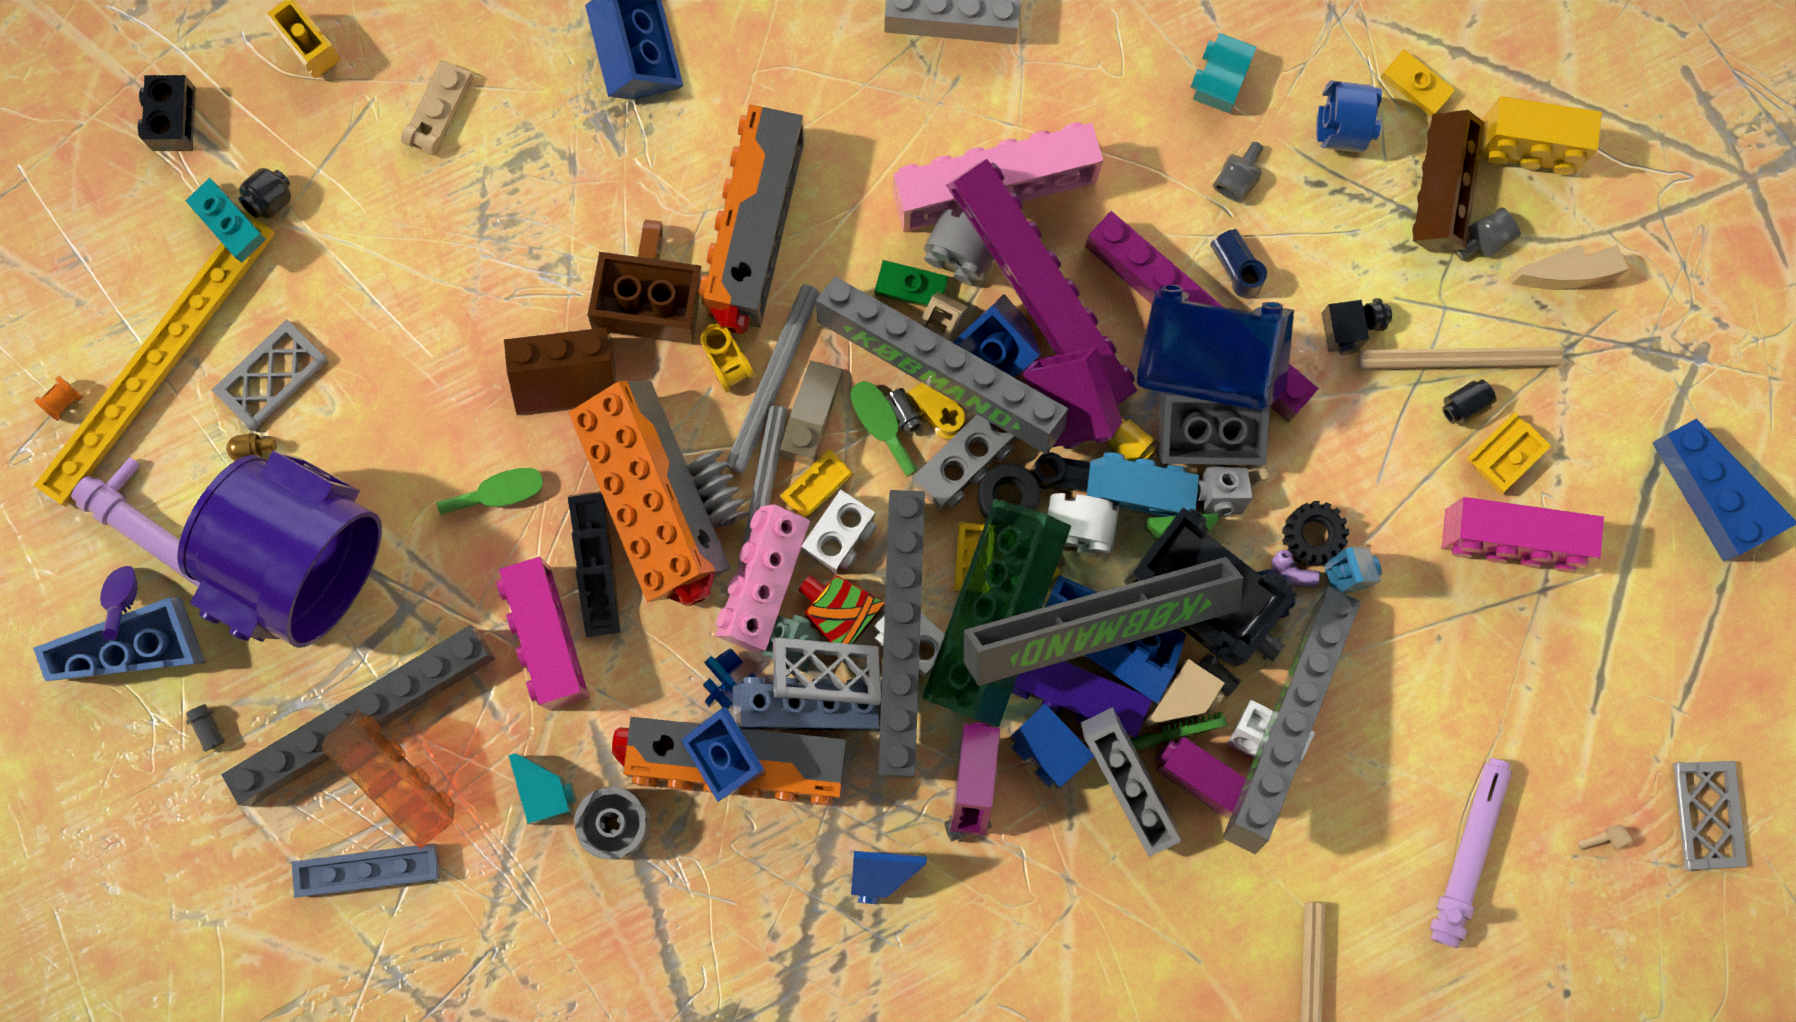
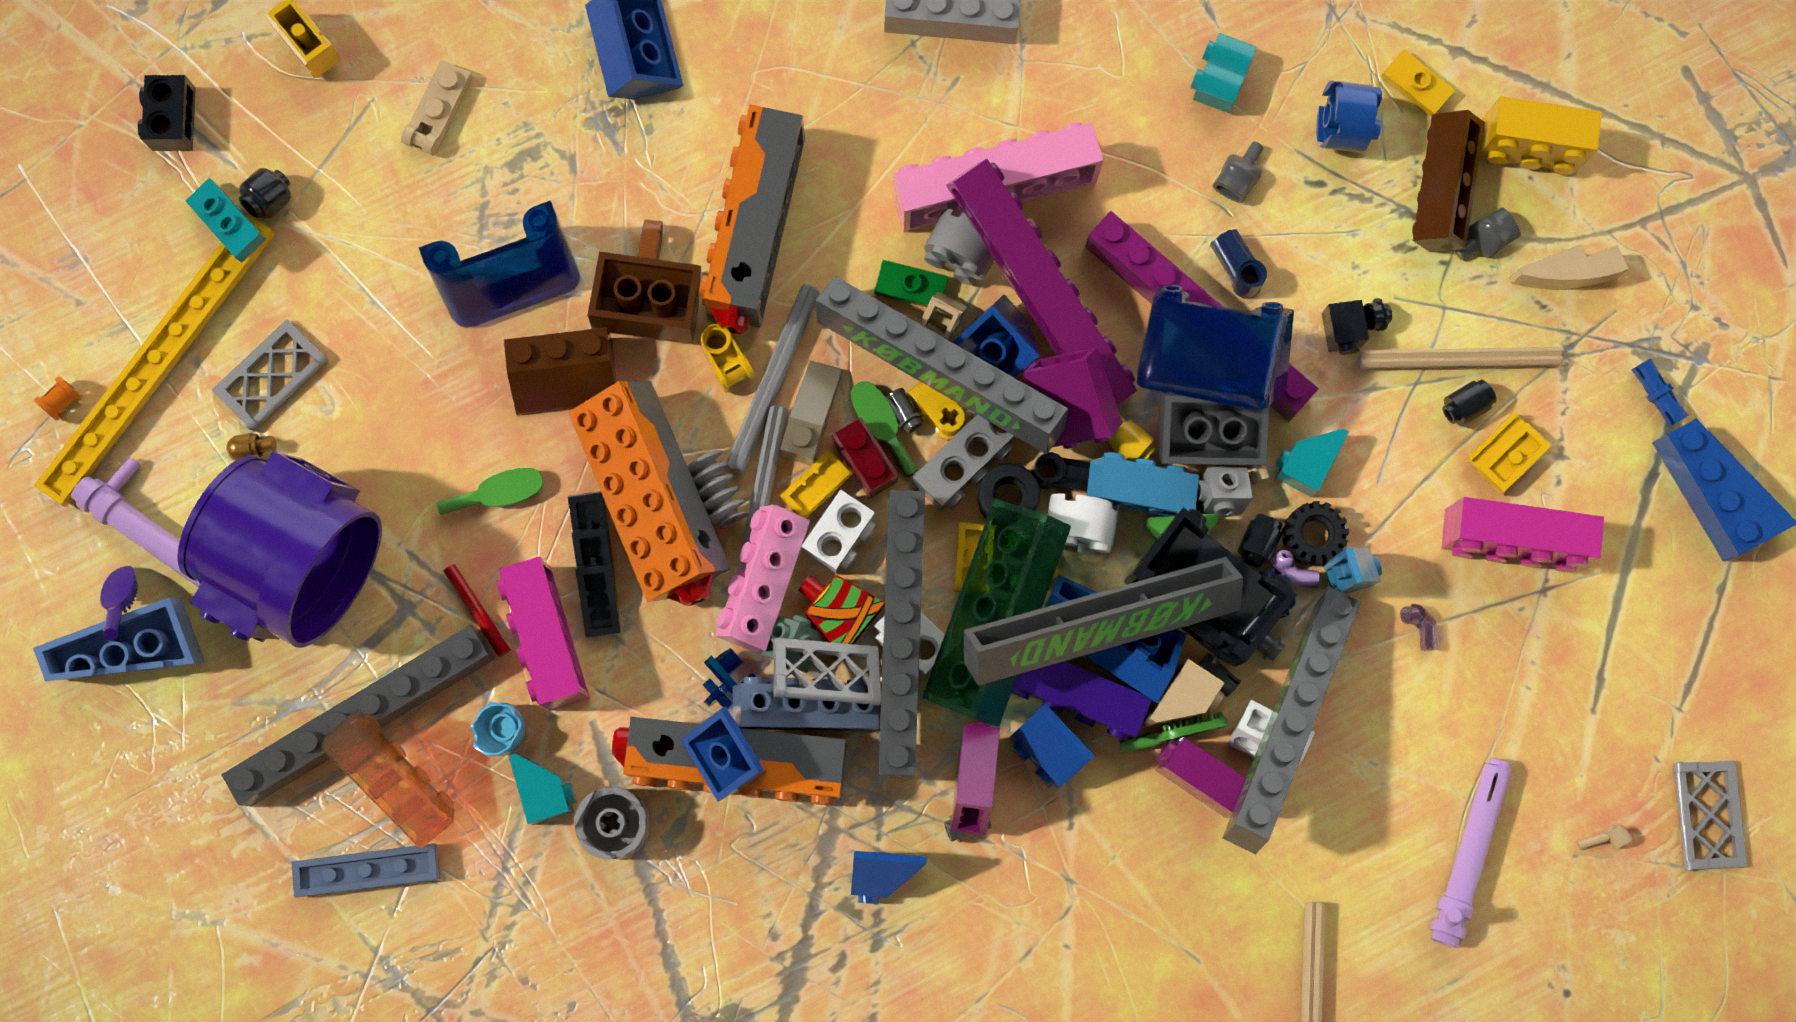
(205, 727): dark grey pin -> none
(476, 610): none -> red bar
(498, 729): none -> medium azure hair
(505, 276): none -> clear blue windscreen
(865, 458): none -> dark red brick
(1130, 782): light grey brick -> none
(1260, 540): none -> black brick
(1309, 461): none -> teal slope
(1424, 622): none -> arm
(1660, 392): none -> blue pin

